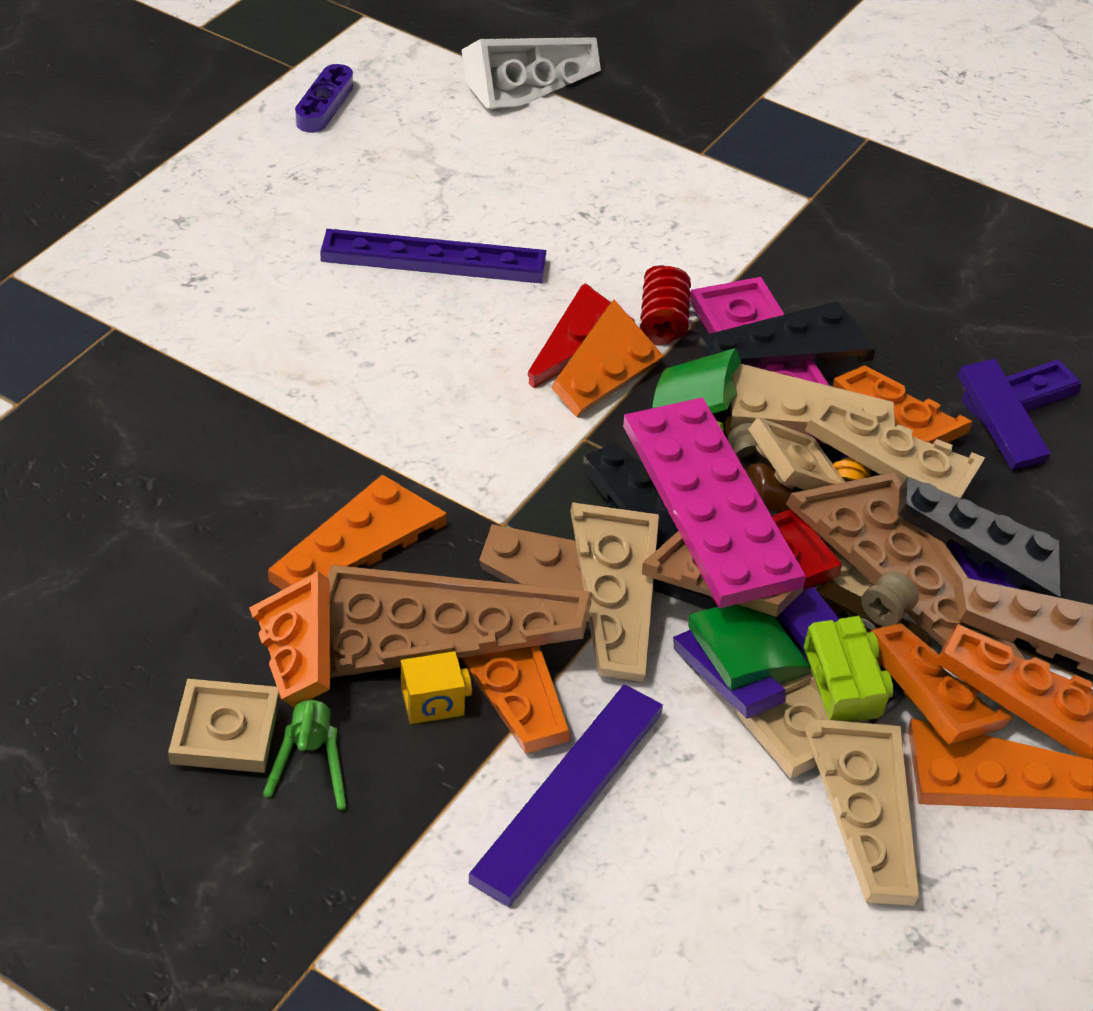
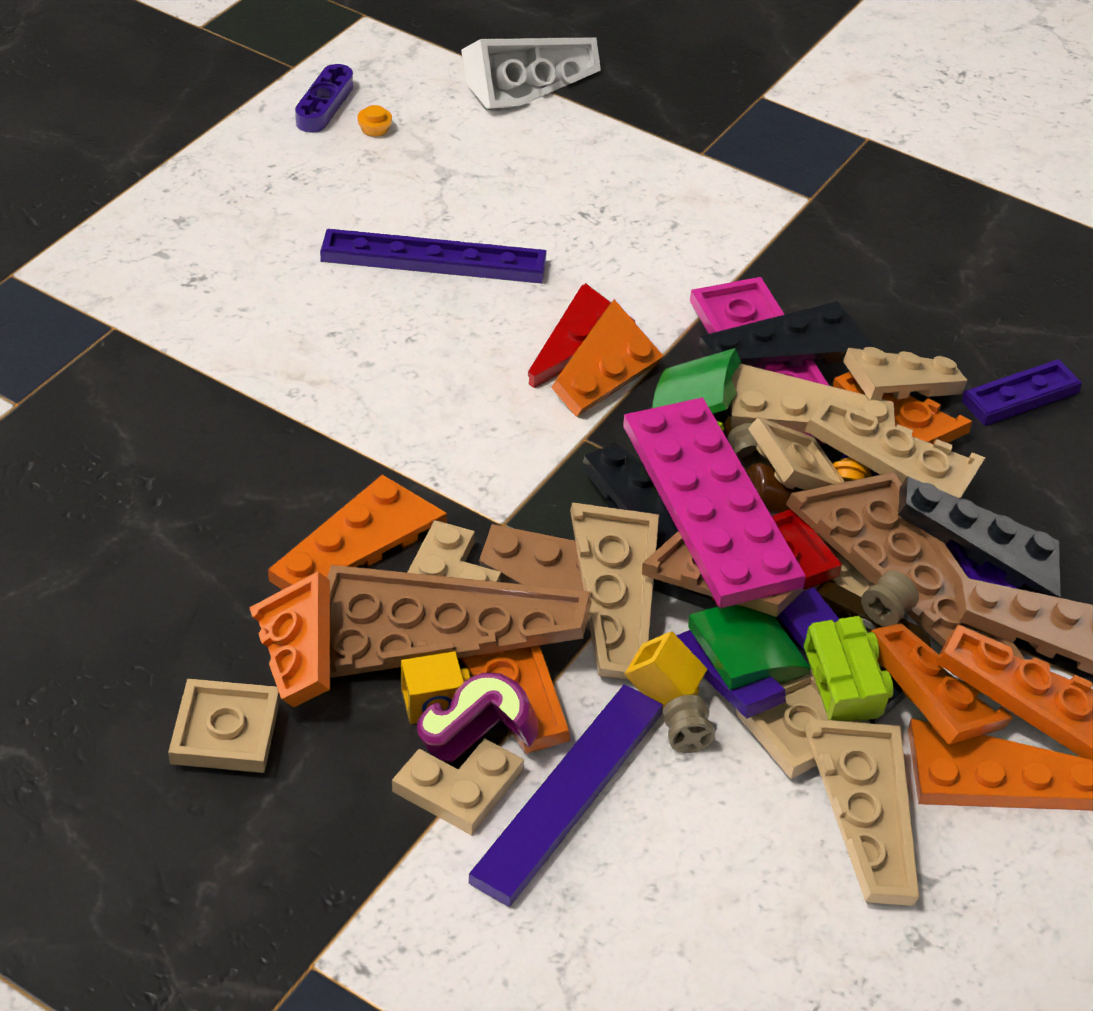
(308, 731): bright green plant -> none
(374, 120): none -> light orange plate
(446, 552): none -> tan plate
(460, 795): none -> tan plate
(473, 712): none -> magenta animal
(665, 304): red piece -> none
(665, 669): none -> yellow brick
(688, 723): none -> dark tan wheel
(903, 373): none -> tan wing
(1003, 414): dark purple tile -> none

